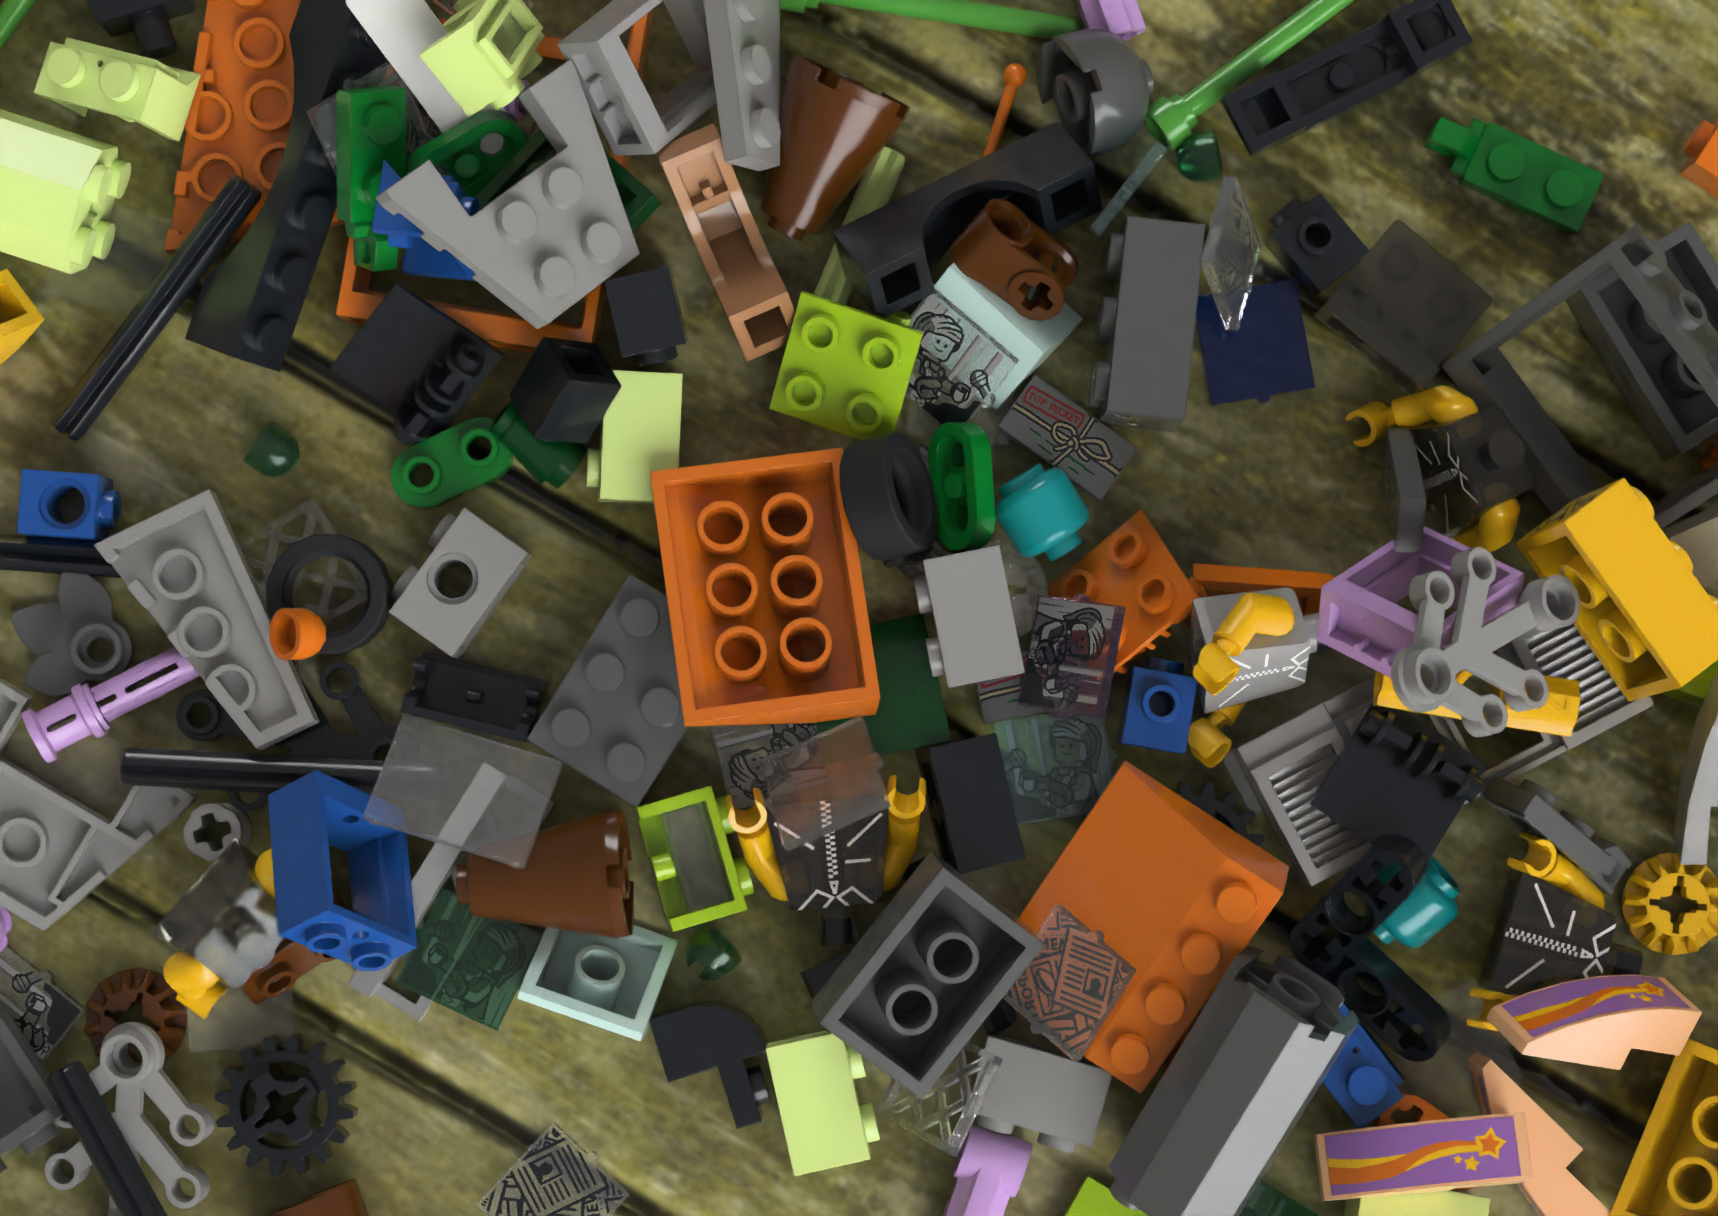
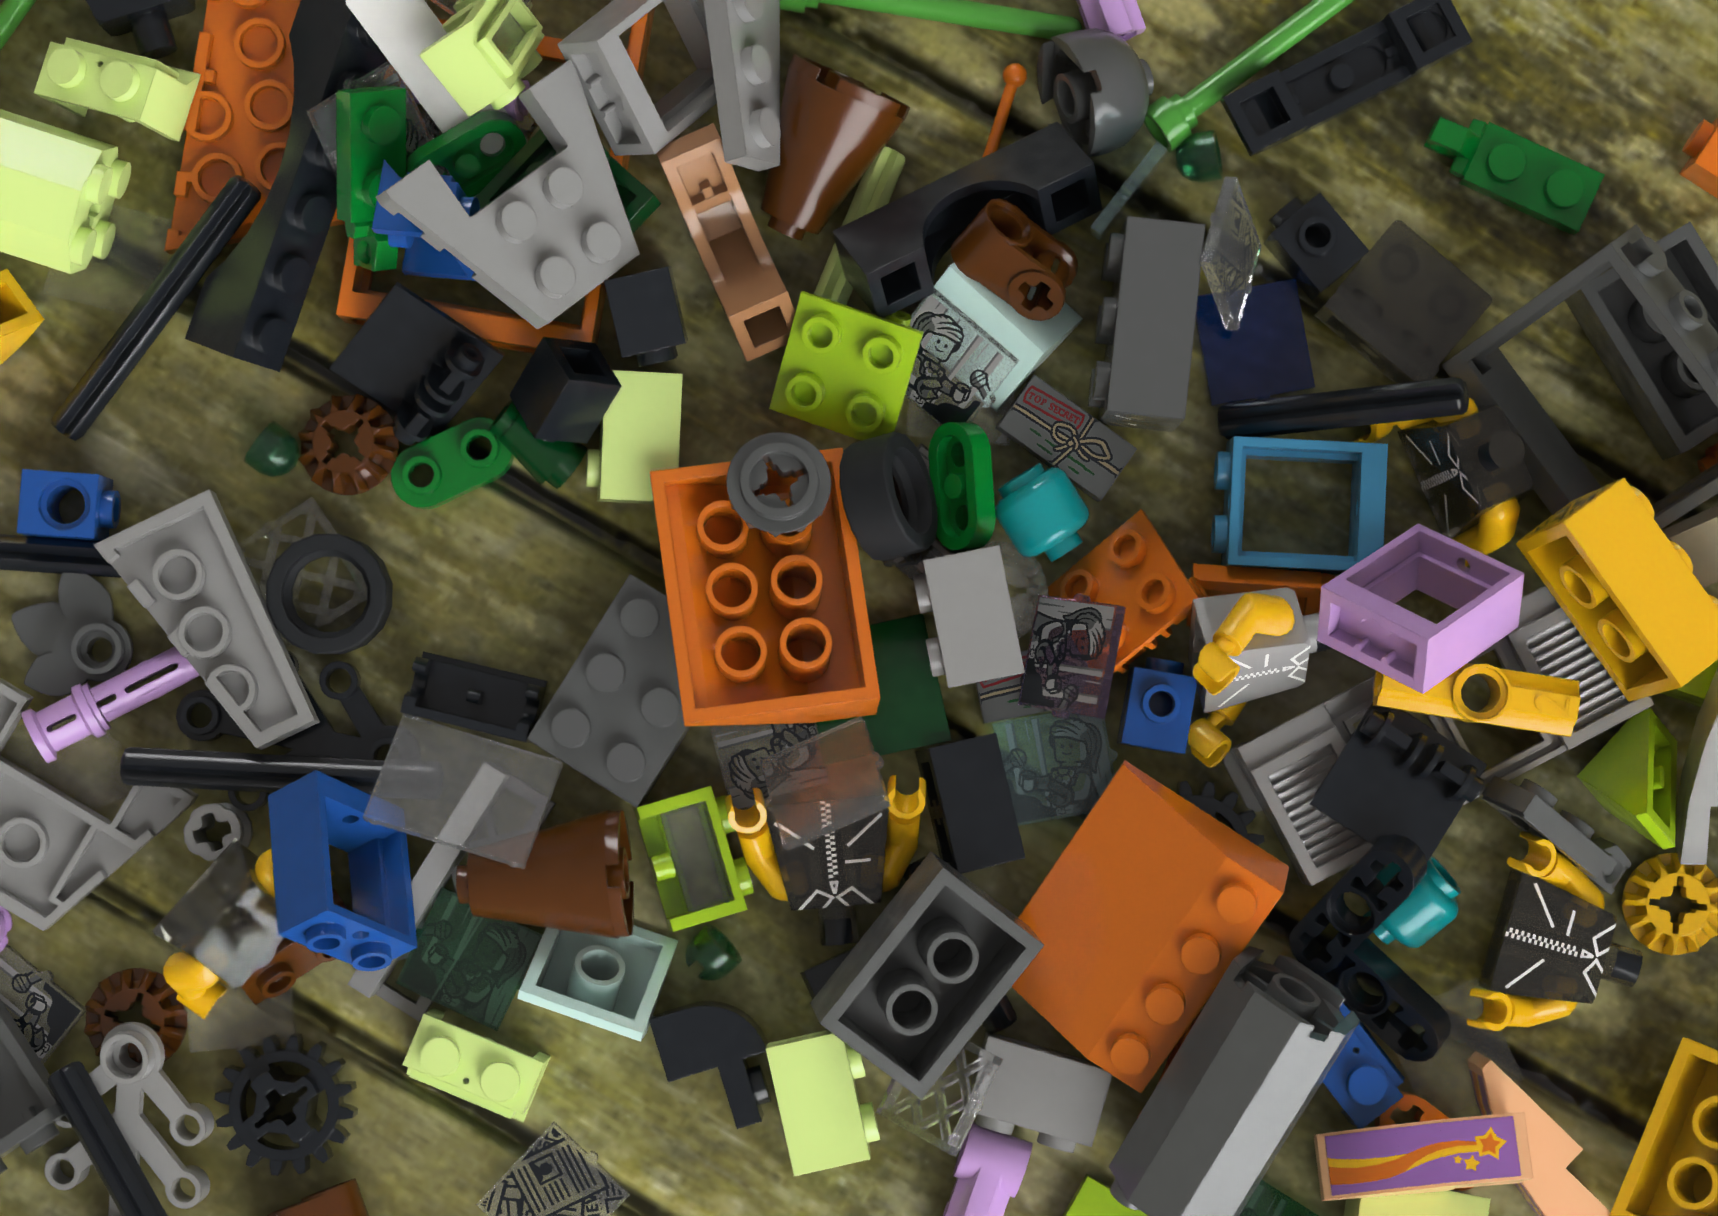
(296, 633): orange hinge -> none
(375, 441): none -> reddish brown gear
(474, 1067): none -> yellowish green window
(494, 567): light grey brick -> none
(789, 457): none -> dark grey gear
(1070, 983): clear piece -> none
(1344, 408): none -> black axle
(1366, 501): none -> dark azure window
(1404, 490): dark grey tile -> none
(1427, 675): light grey plant -> none
(1598, 1019): slope -> none
(1638, 778): none -> lime slope

